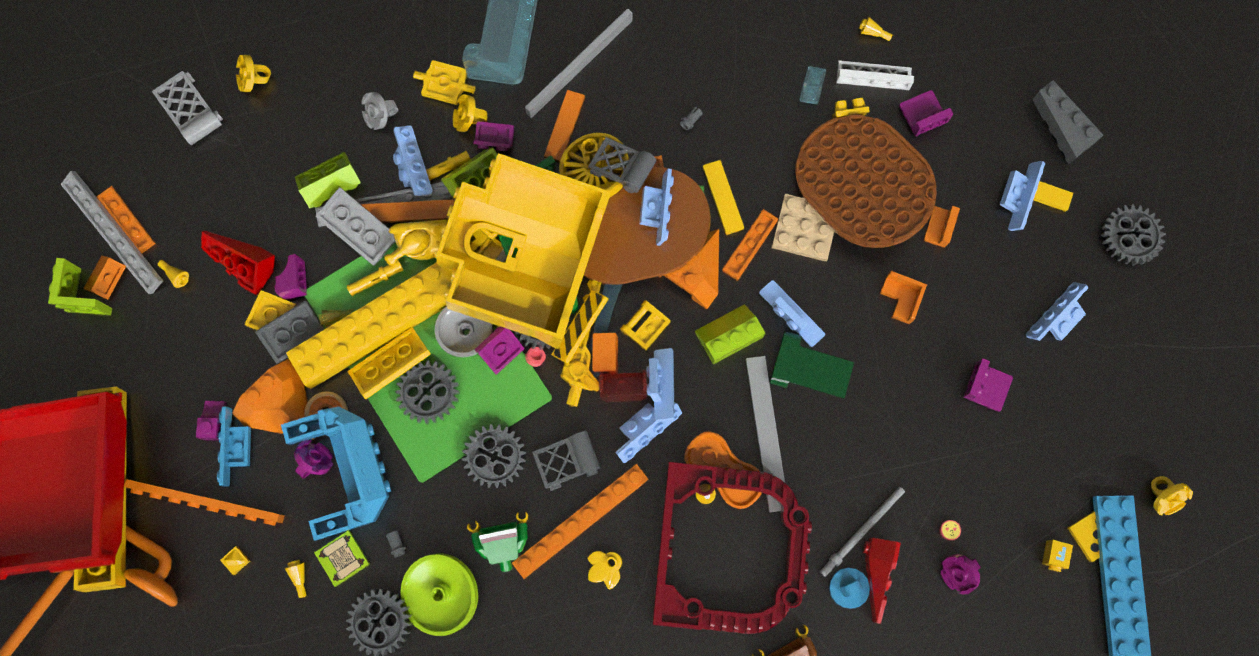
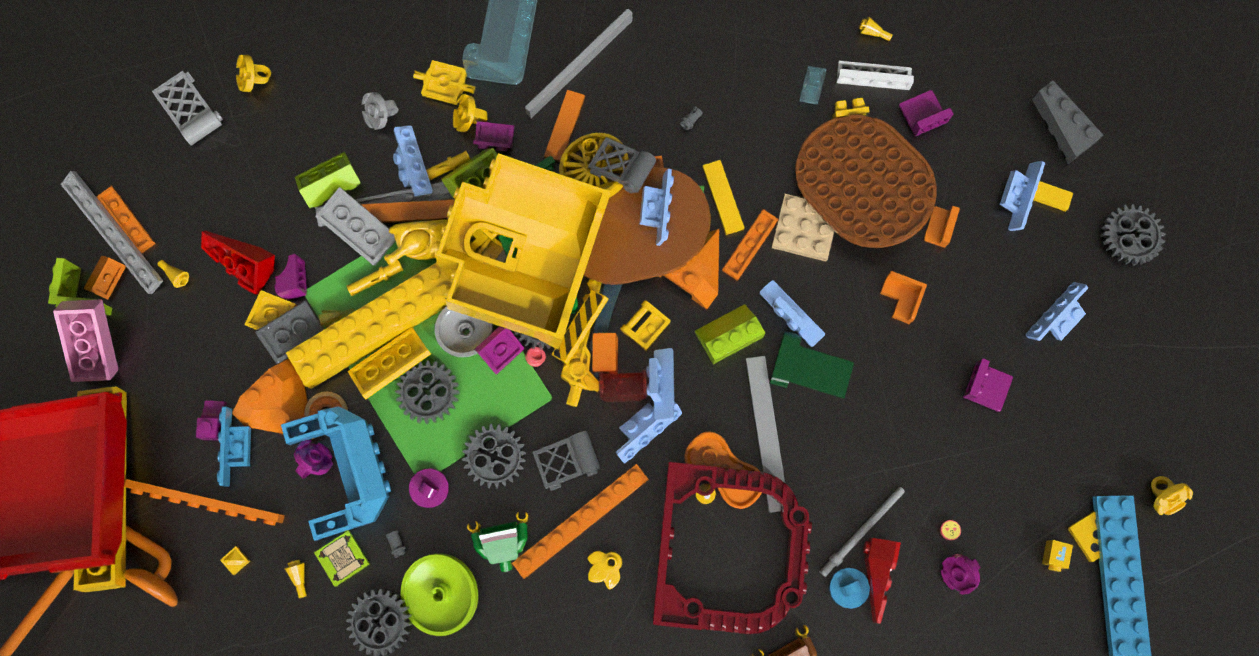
(86, 340): none -> bright pink brick
(428, 487): none -> magenta tile

